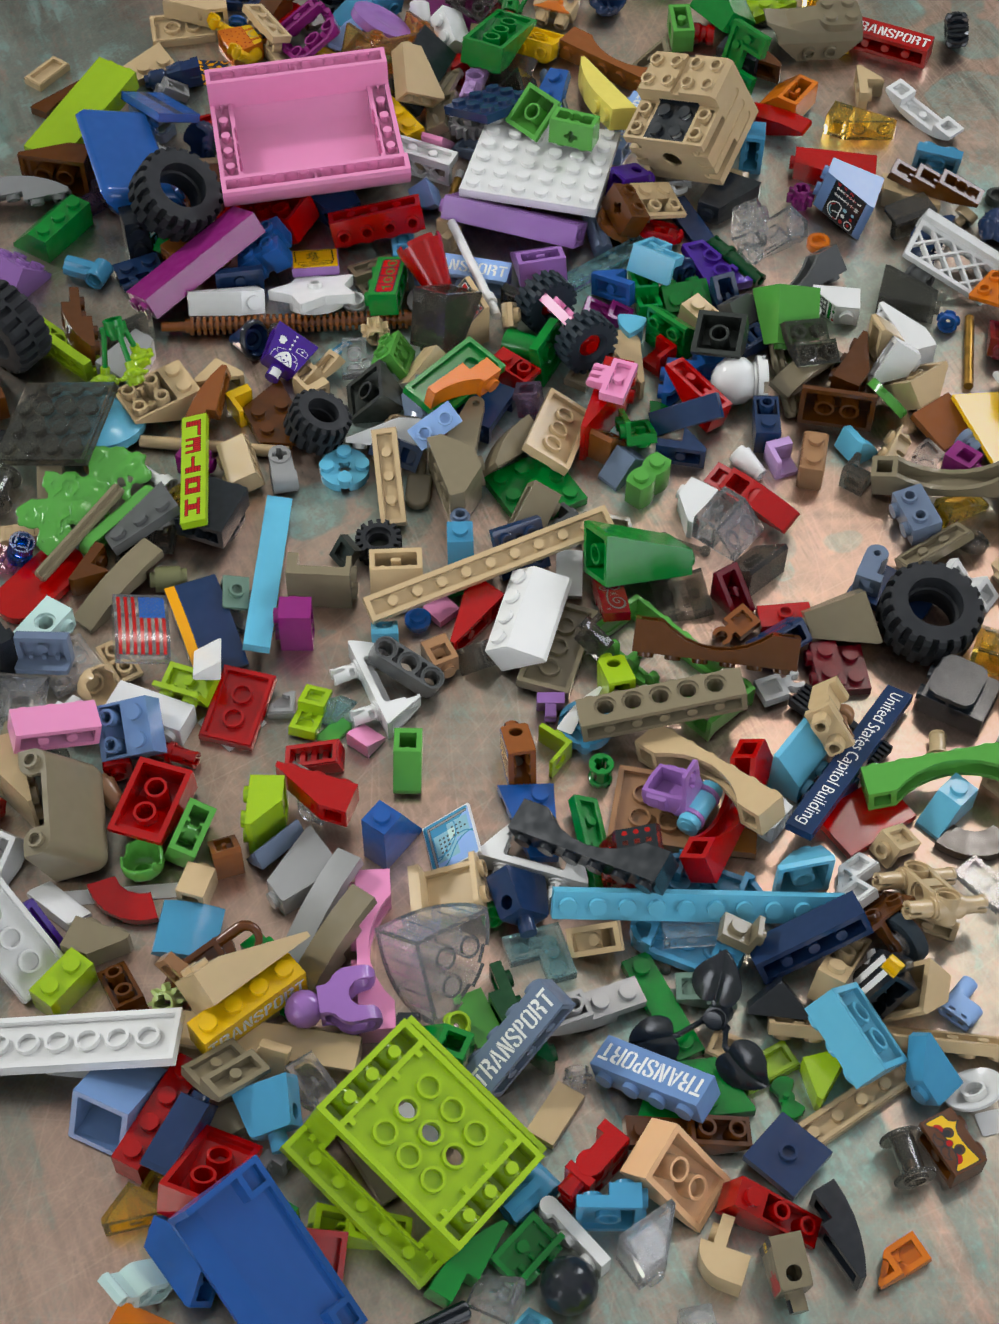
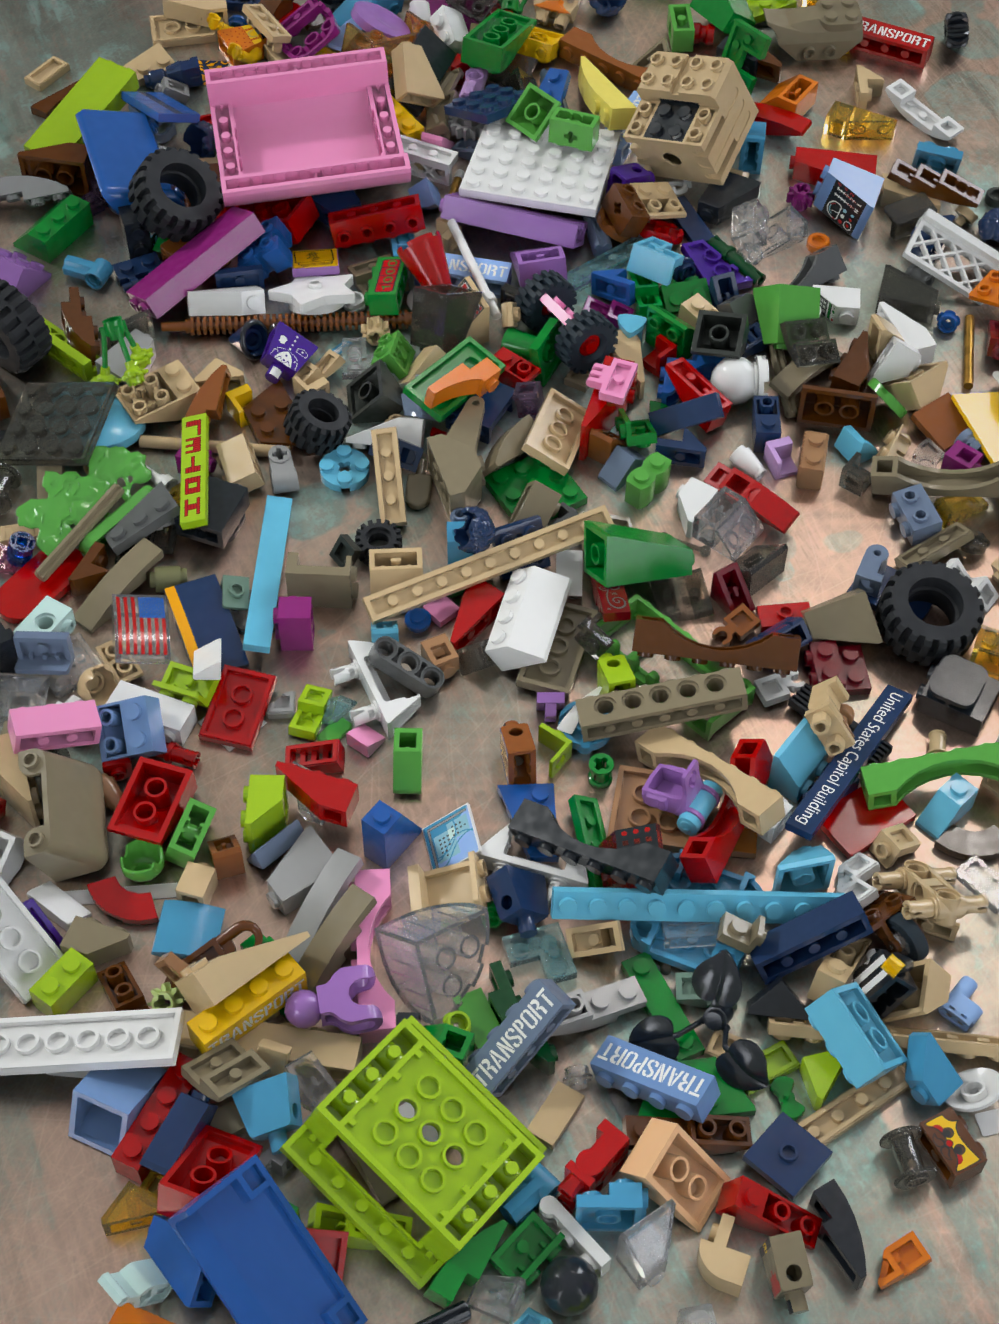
(437, 422): light blue hinge -> none
(477, 531): none -> dark blue hair

